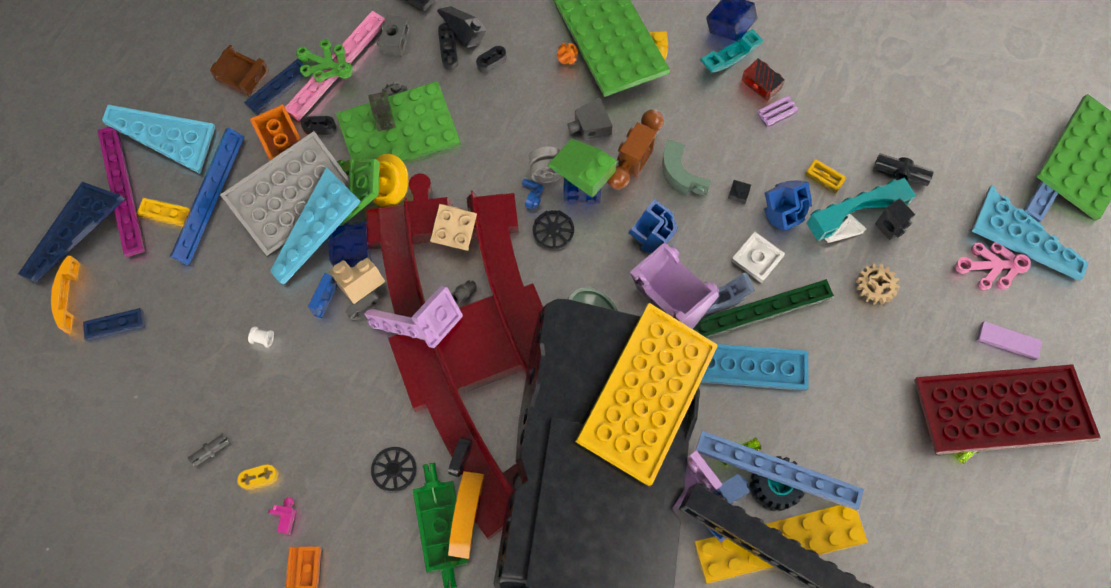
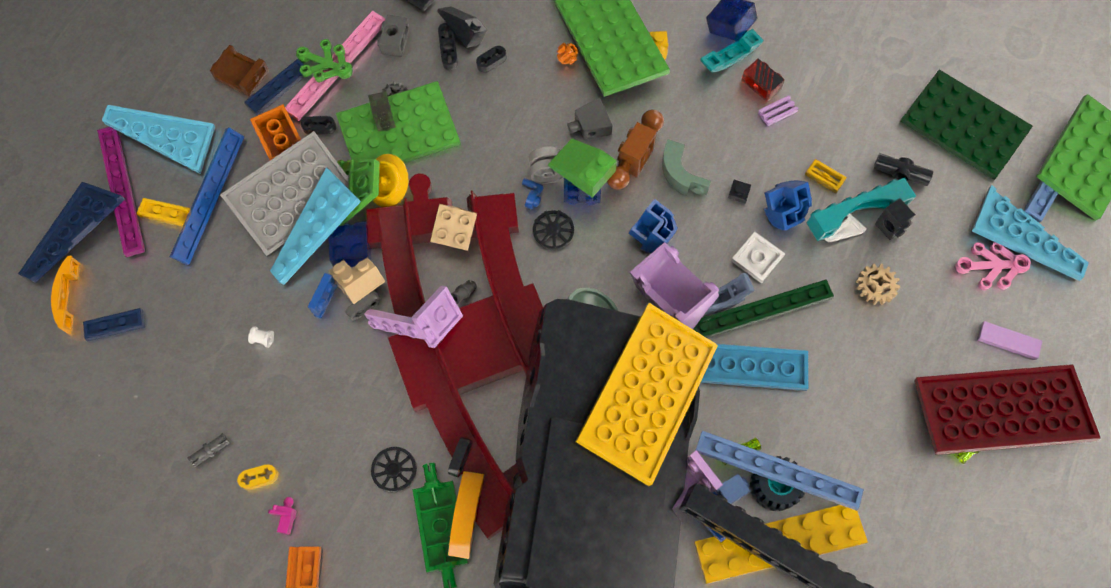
(966, 124): none -> dark green plate

